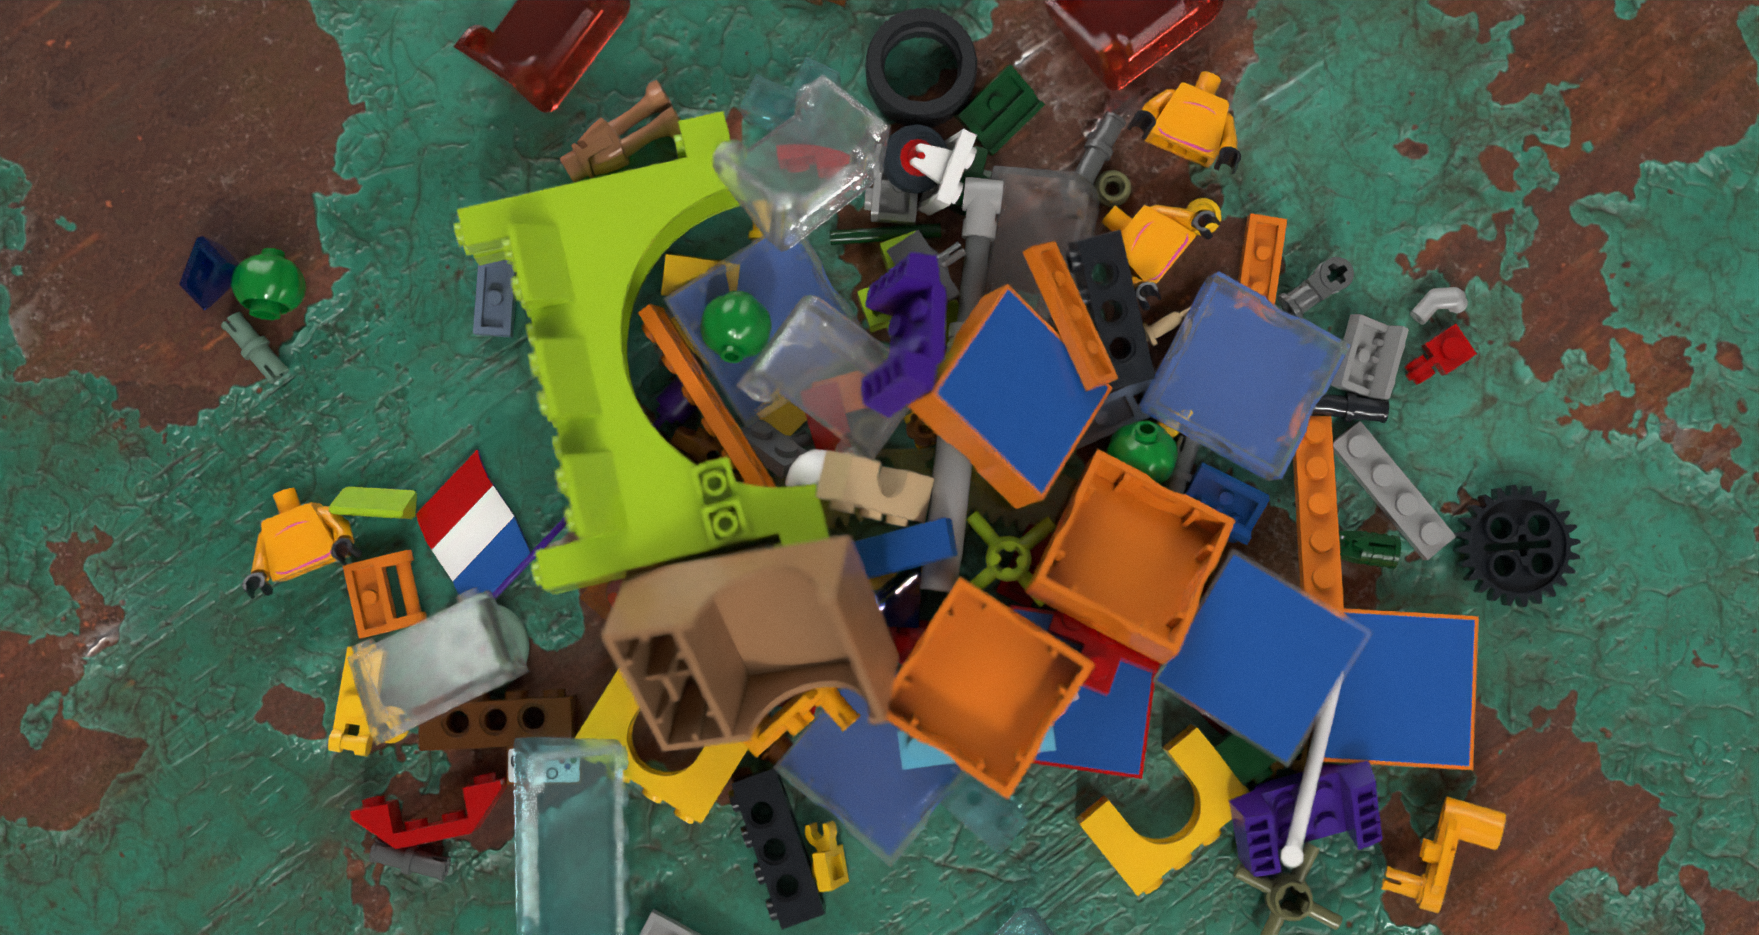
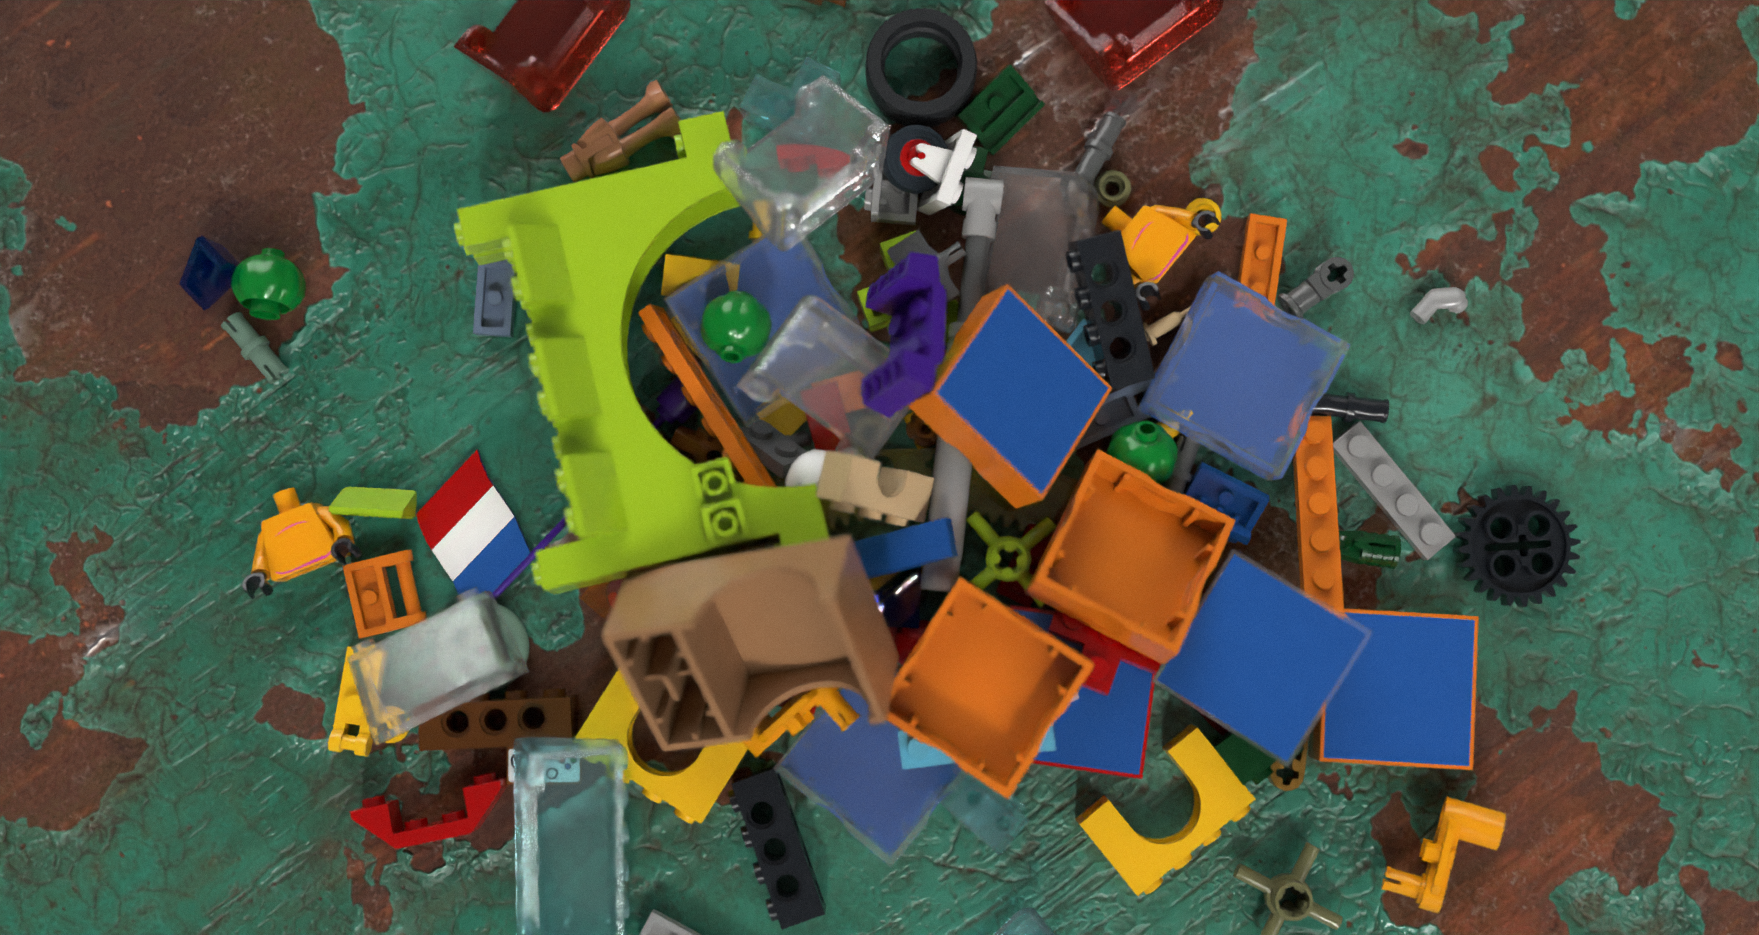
(410, 860): dark grey pin -> none
(777, 749): reddish brown plate -> none
(829, 861): yellow plate -> none
(882, 234): dark green bar -> none
(1070, 315): orange tile -> none
(1191, 123): light orange torso -> none
(1292, 852): white bar -> none
(1341, 803): dark purple plate -> none
(1372, 358): light grey bracket -> none
(1444, 351): red plate -> none

